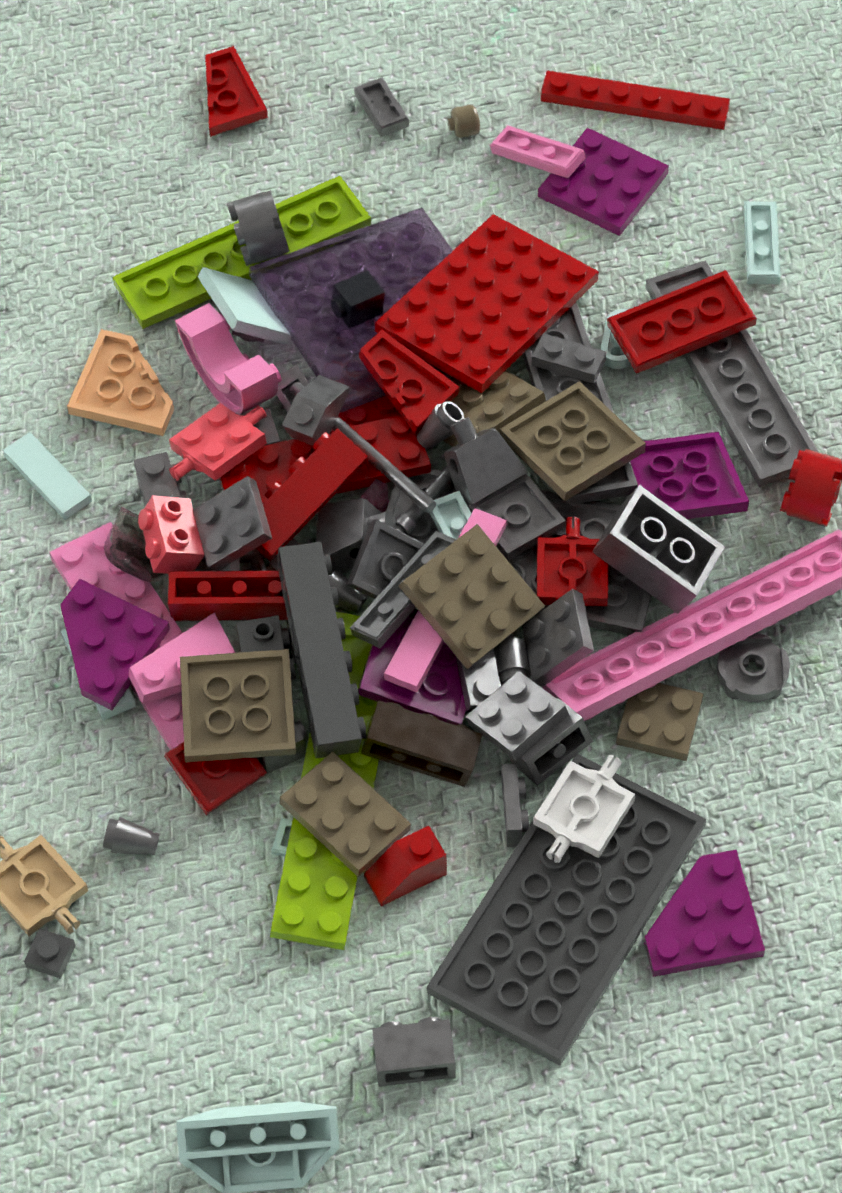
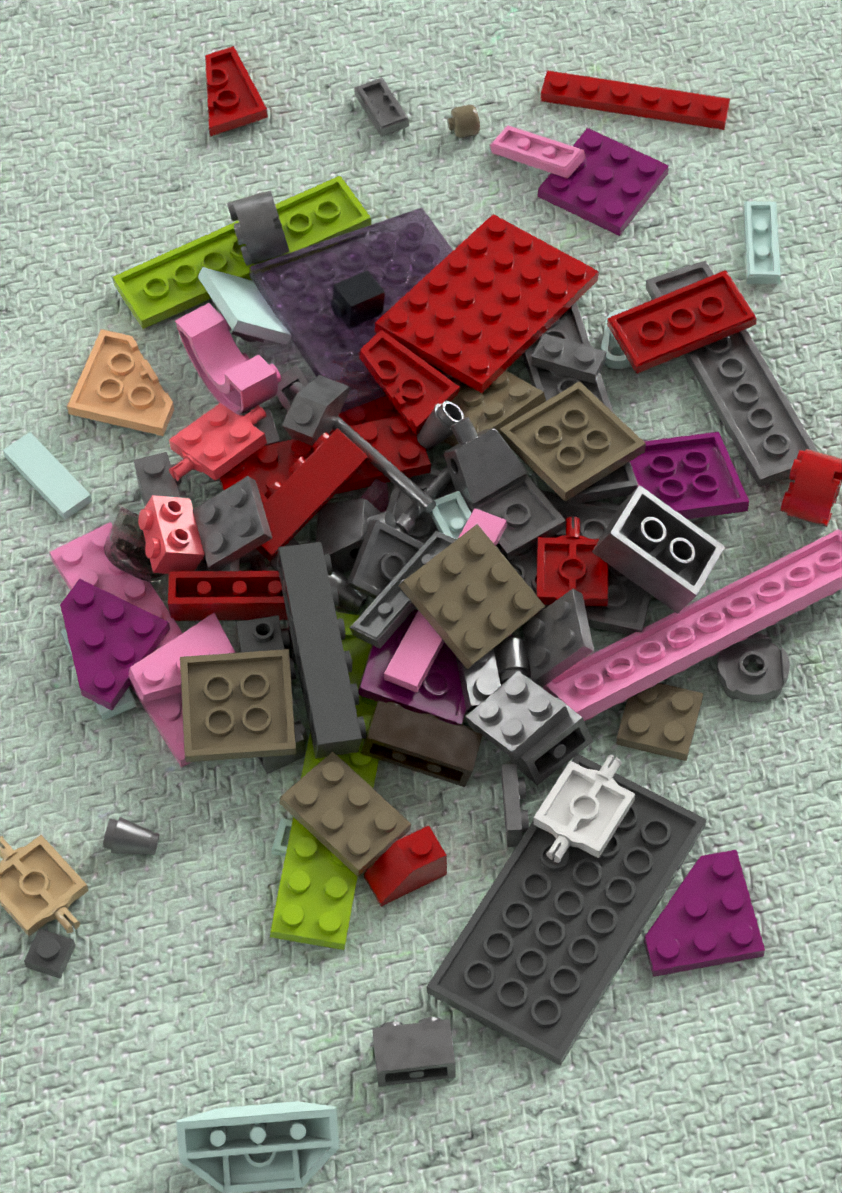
(214, 781): red tile -> none

